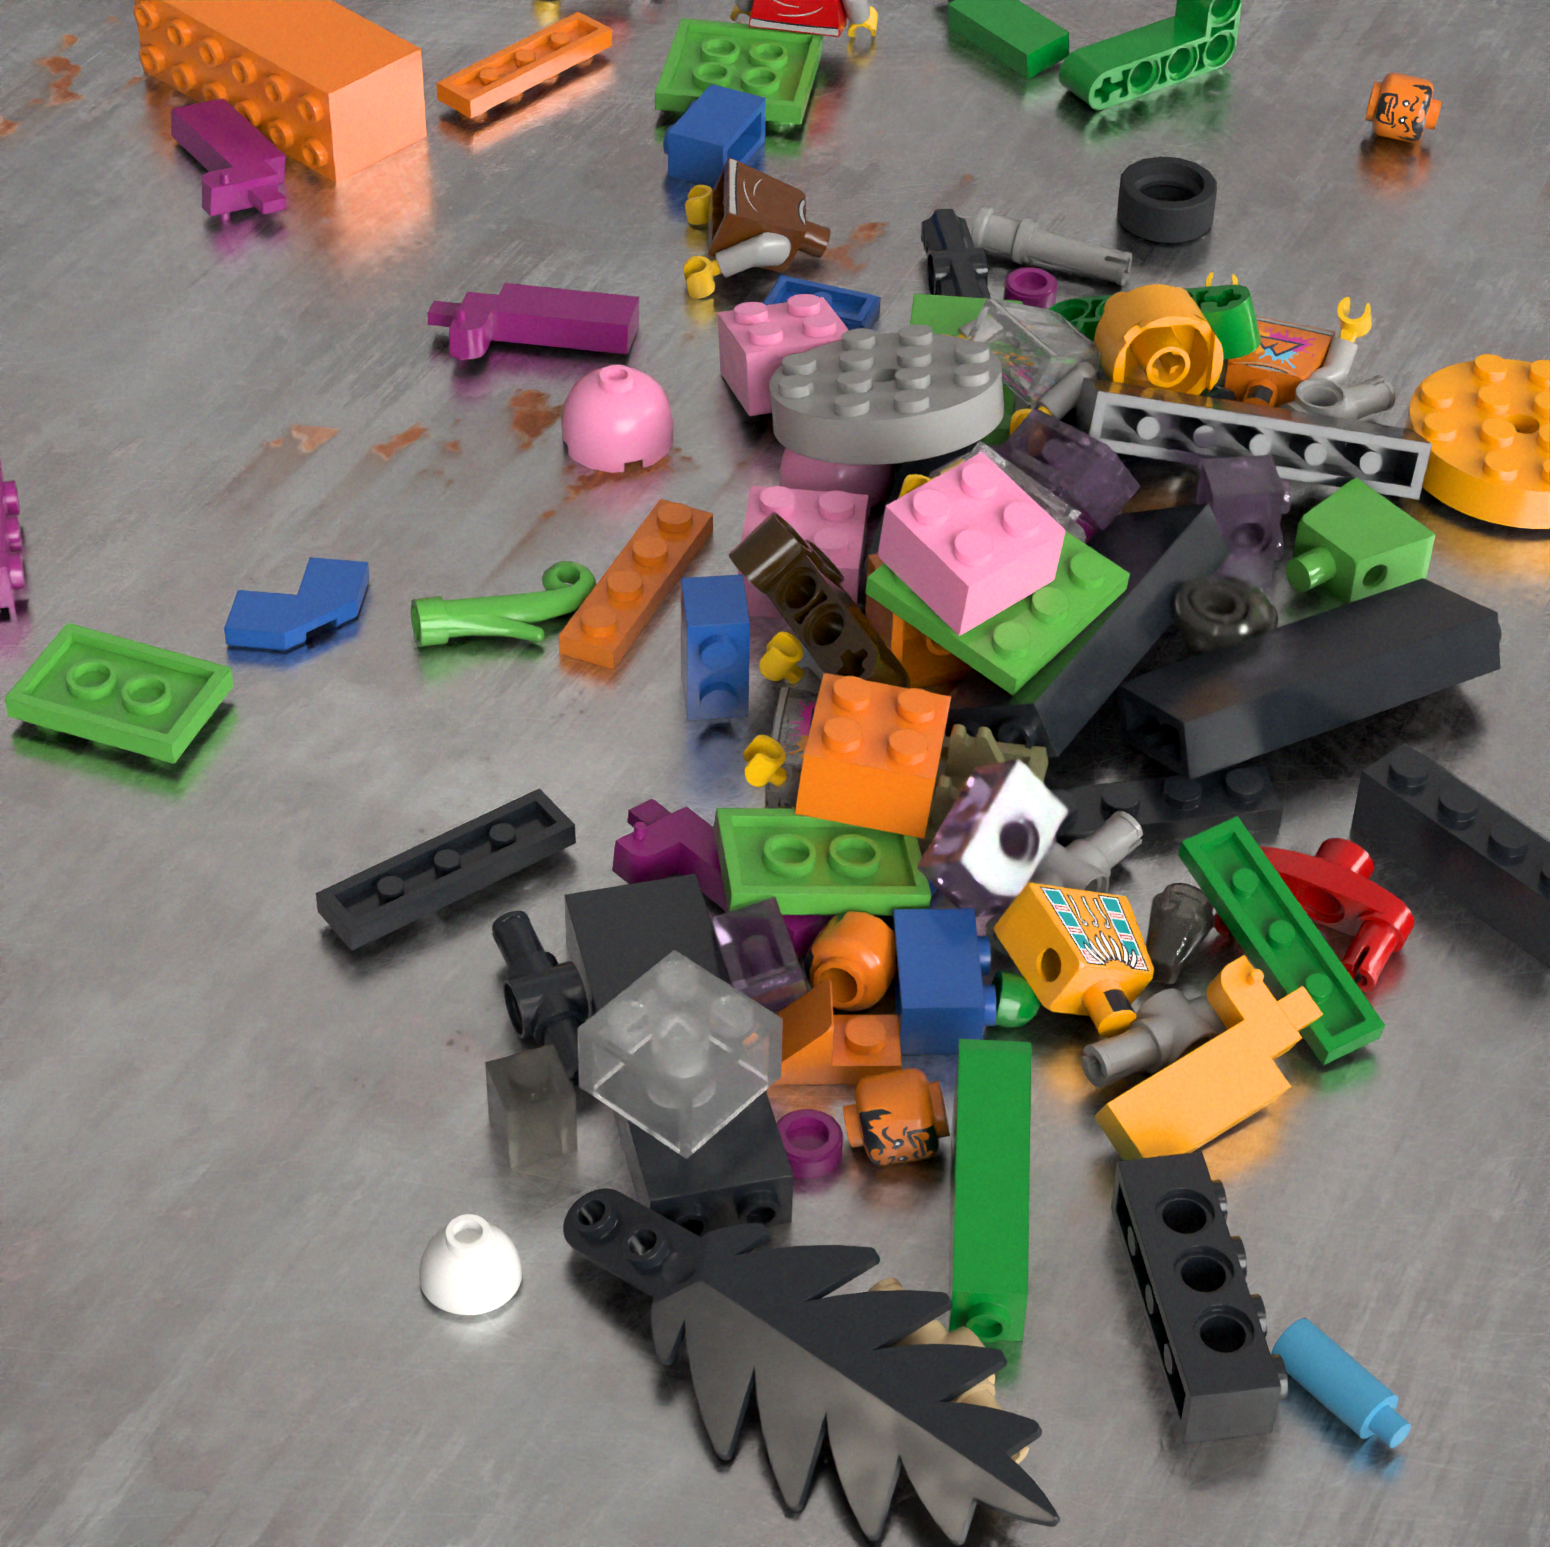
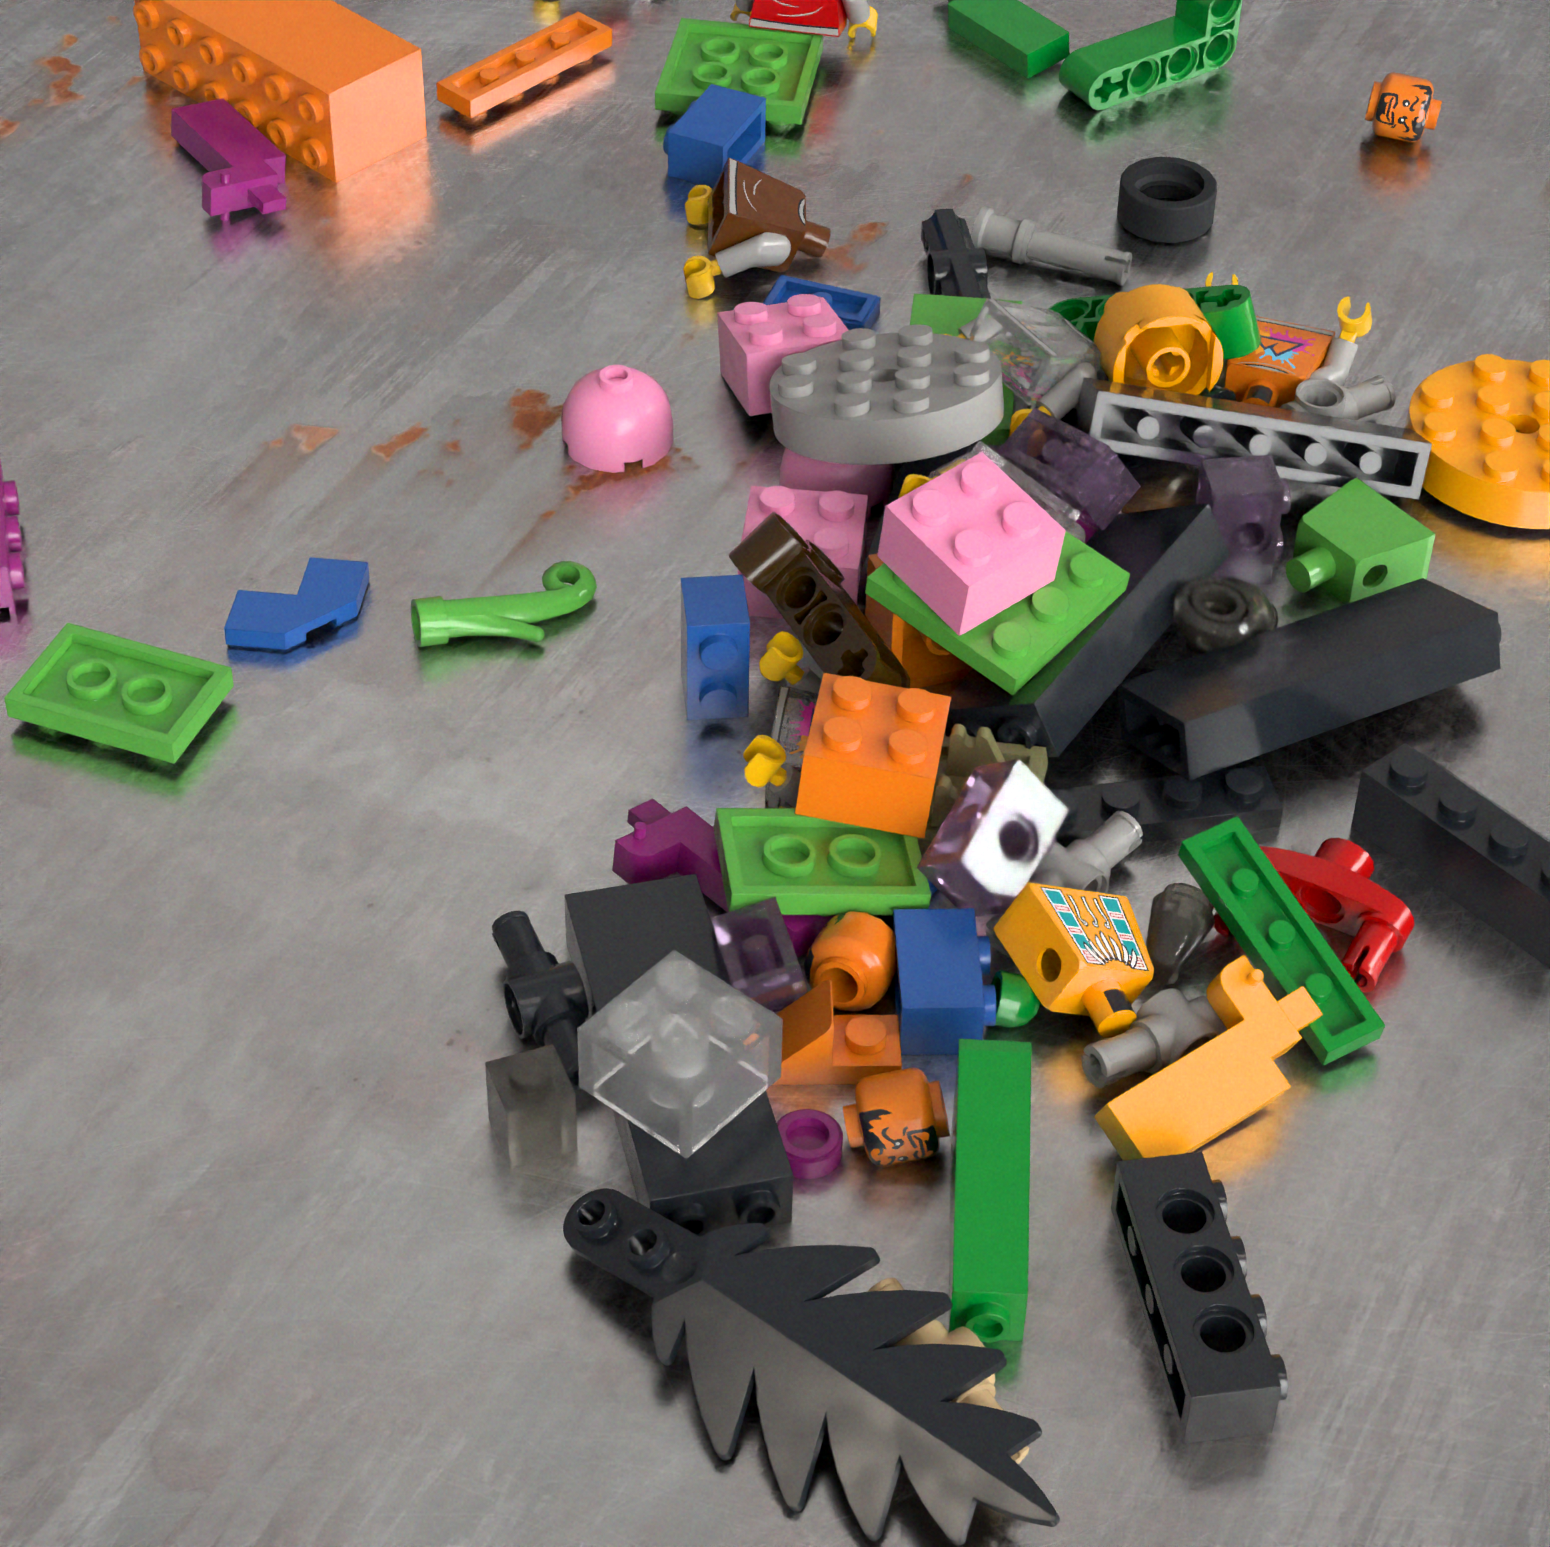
(445, 869): black plate -> none
(470, 1267): white brick -> none
(538, 318): magenta piece -> none
(636, 584): orange plate -> none
(1031, 287): magenta tile -> none
(1341, 1383): dark azure cylinder -> none

